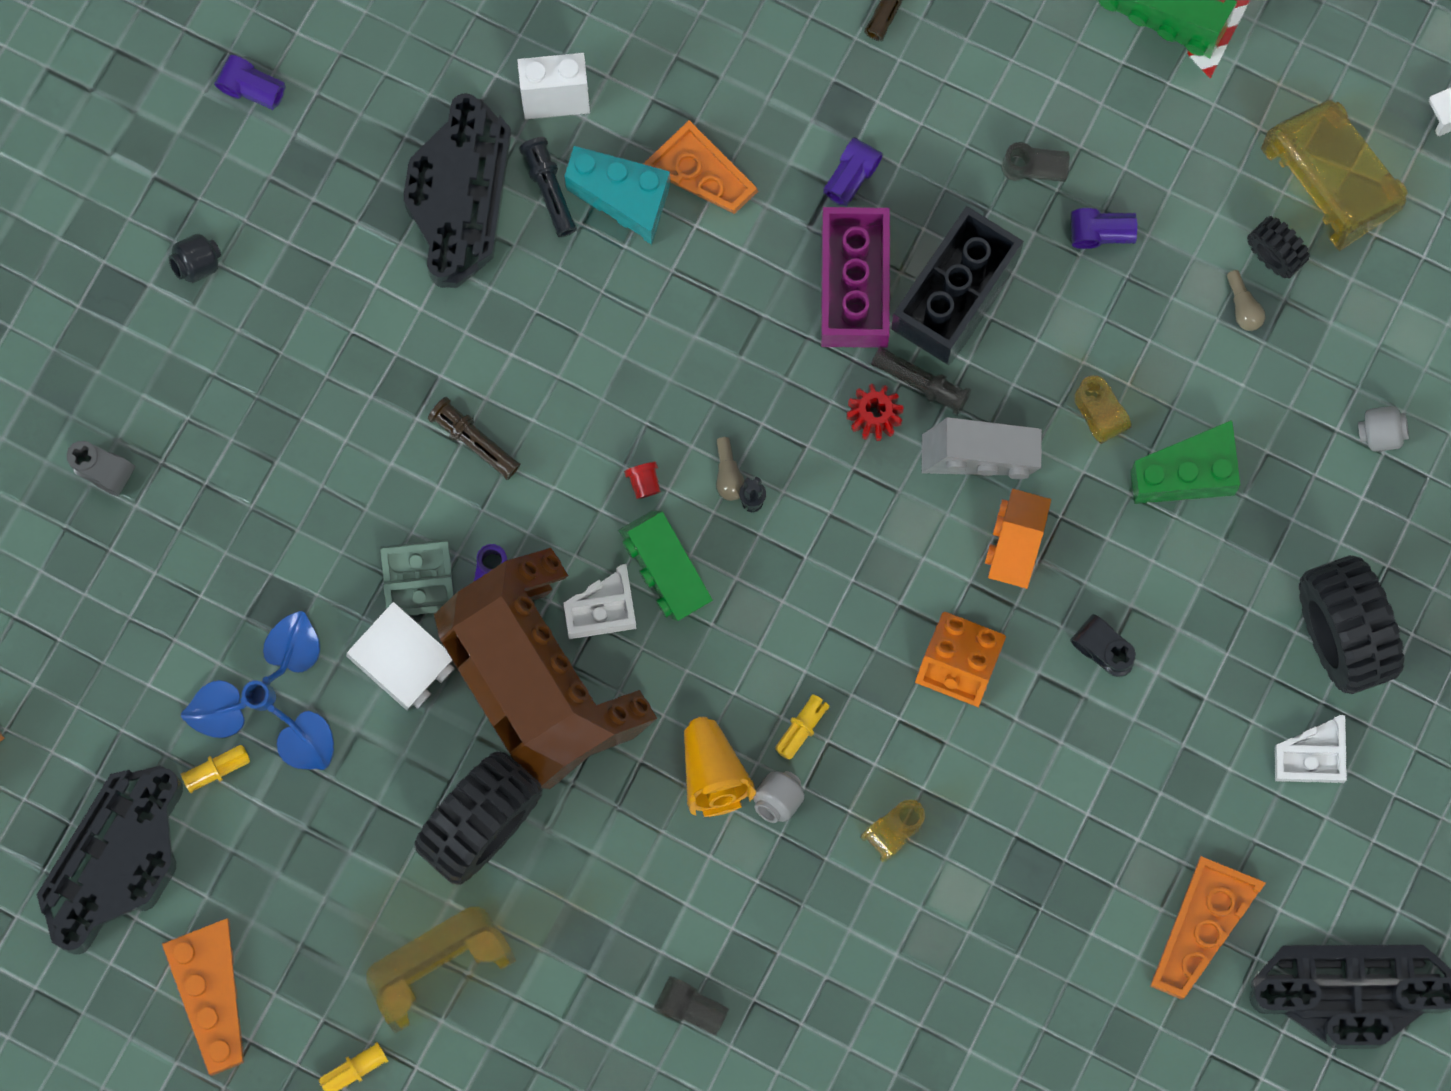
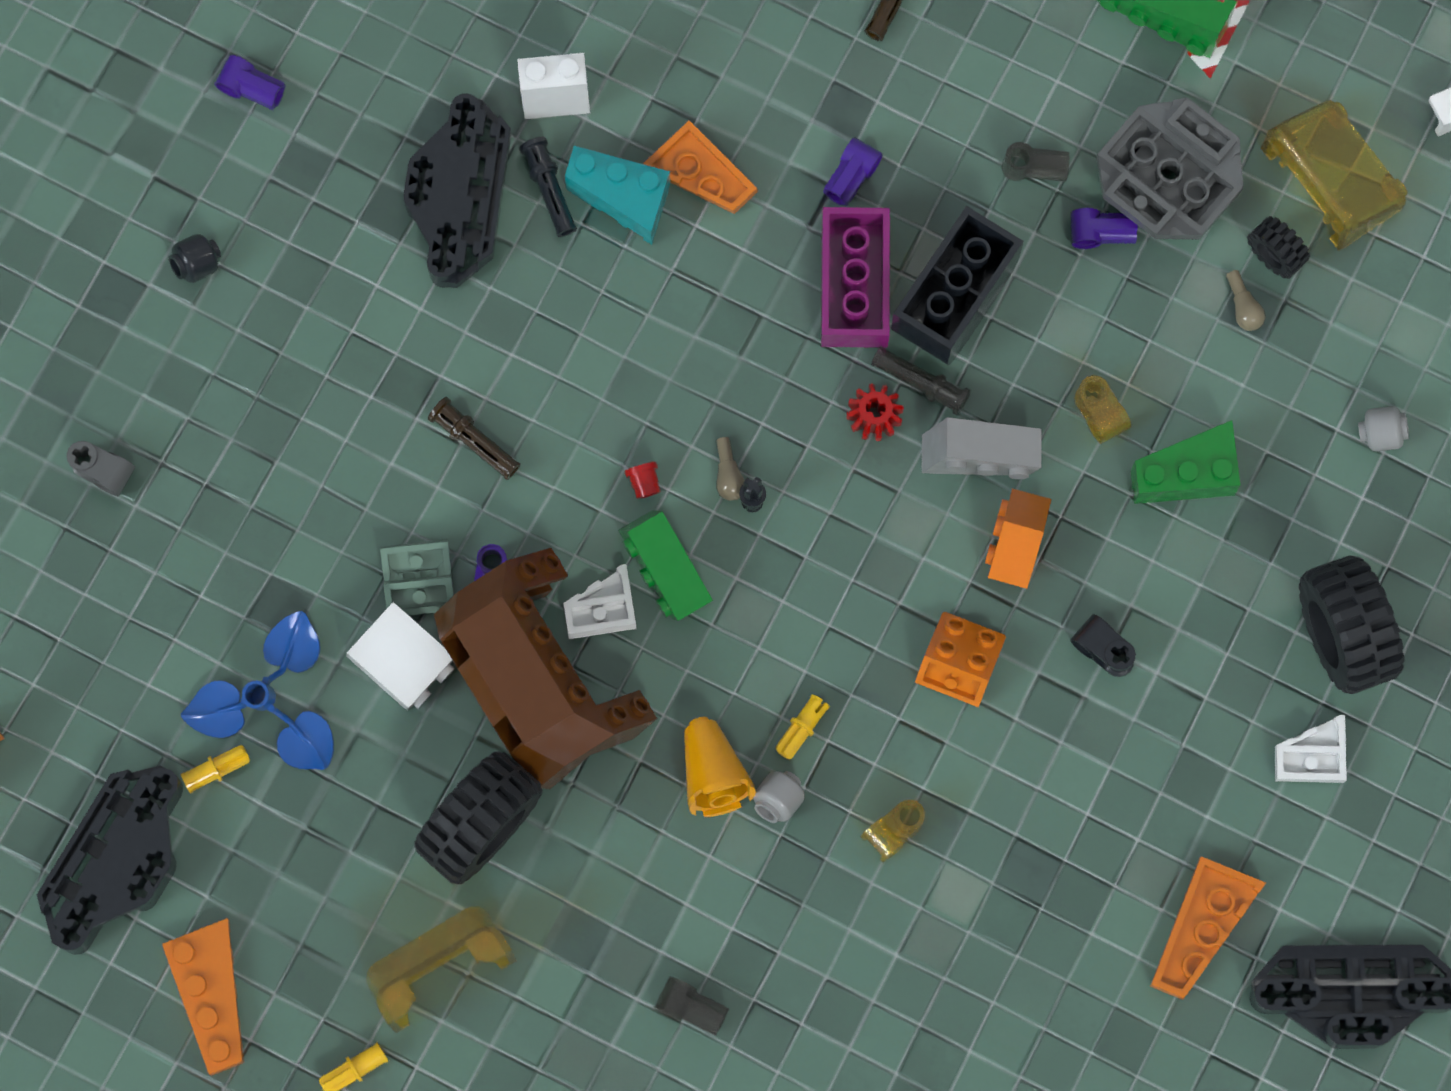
(1175, 139): none -> dark grey piece

